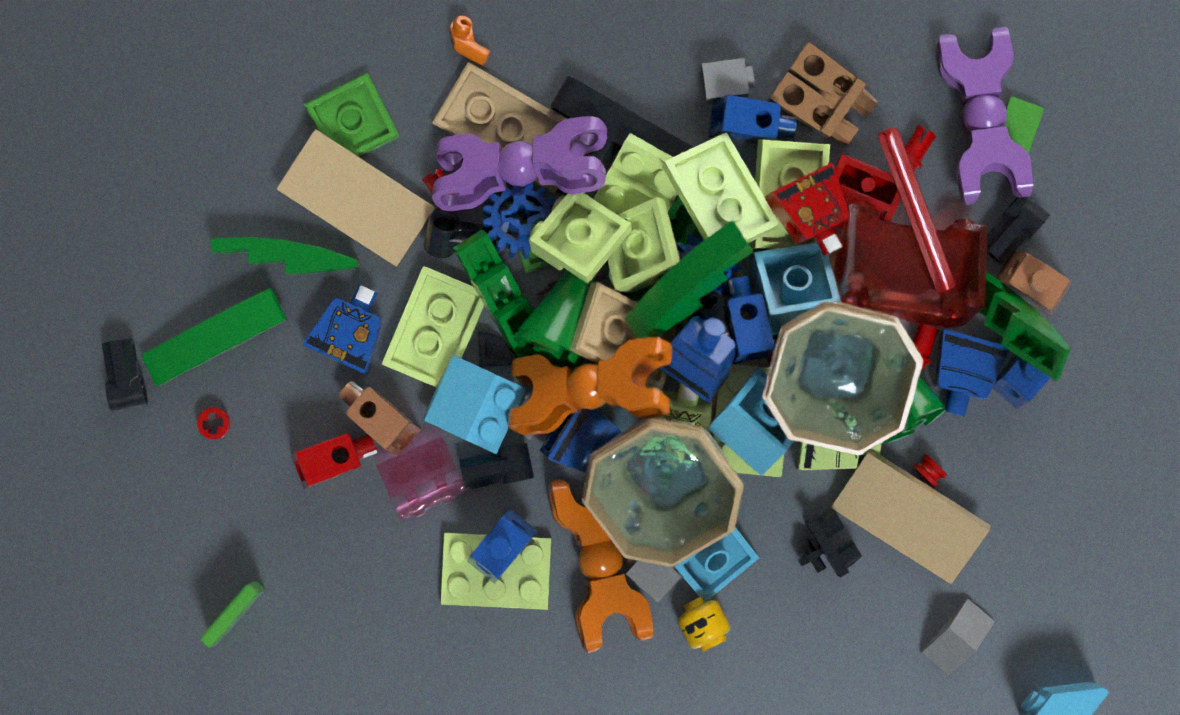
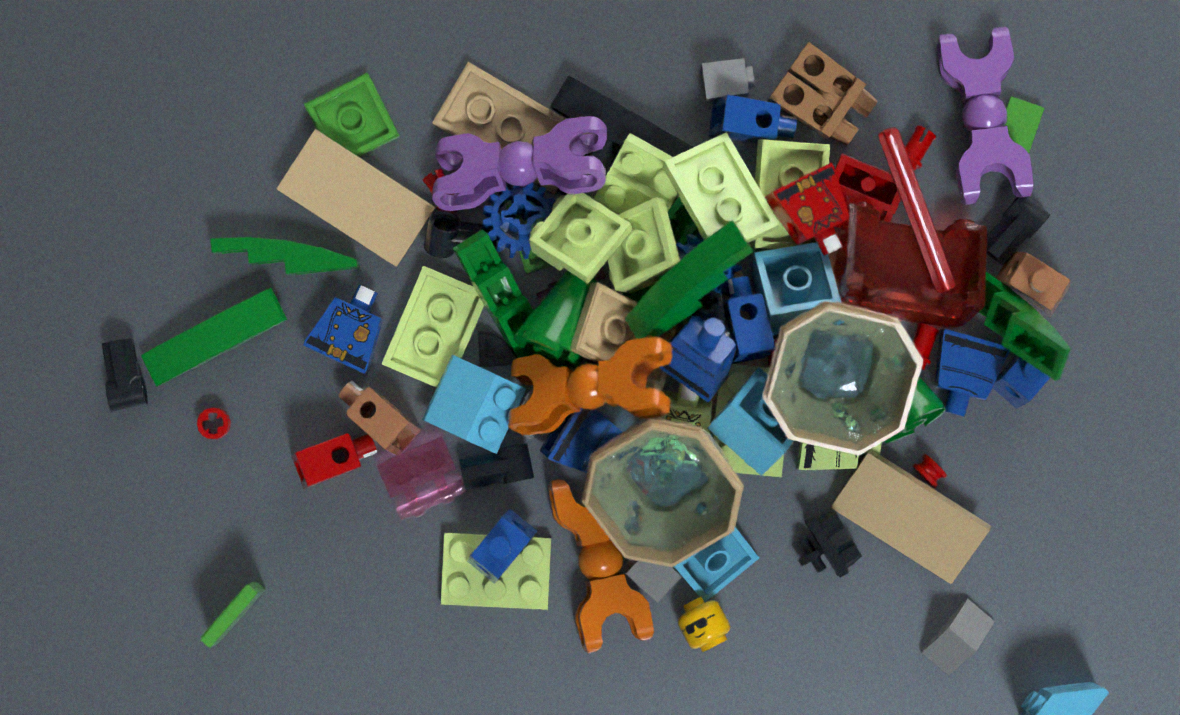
(464, 42): orange arm -> none

